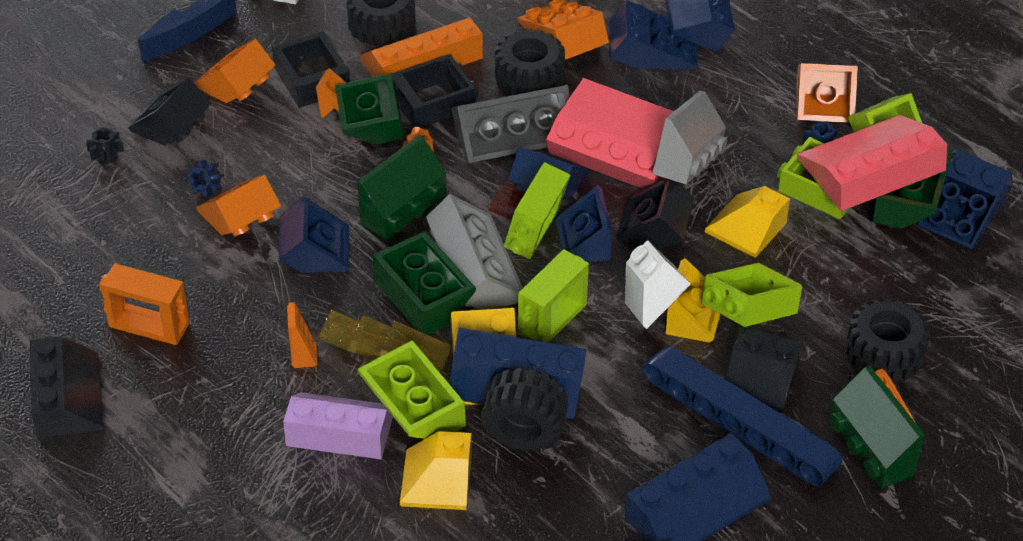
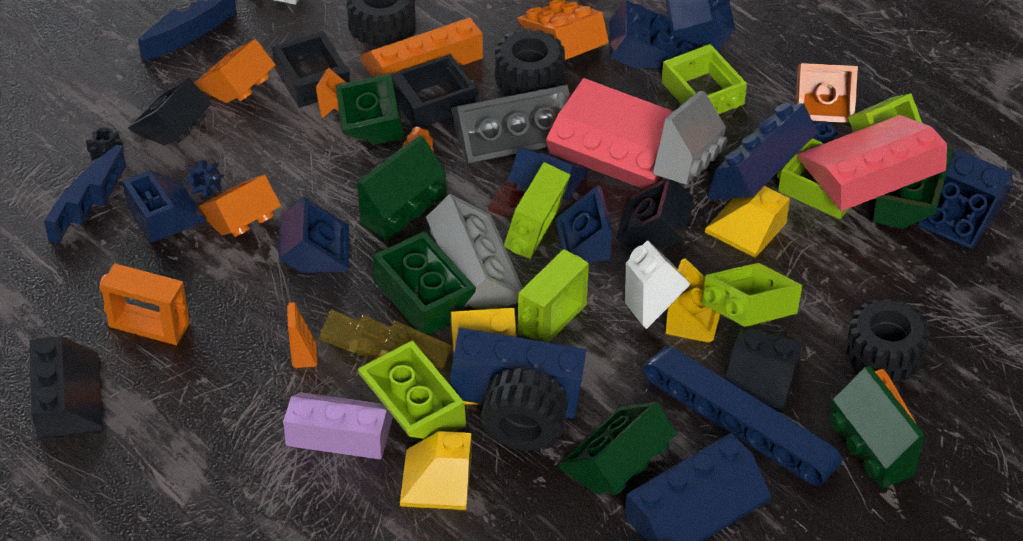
(89, 188): none -> dark blue slope
(160, 205): none -> dark blue slope
(619, 448): none -> dark green slope
(704, 61): none -> lime window
(763, 153): none -> dark blue slope

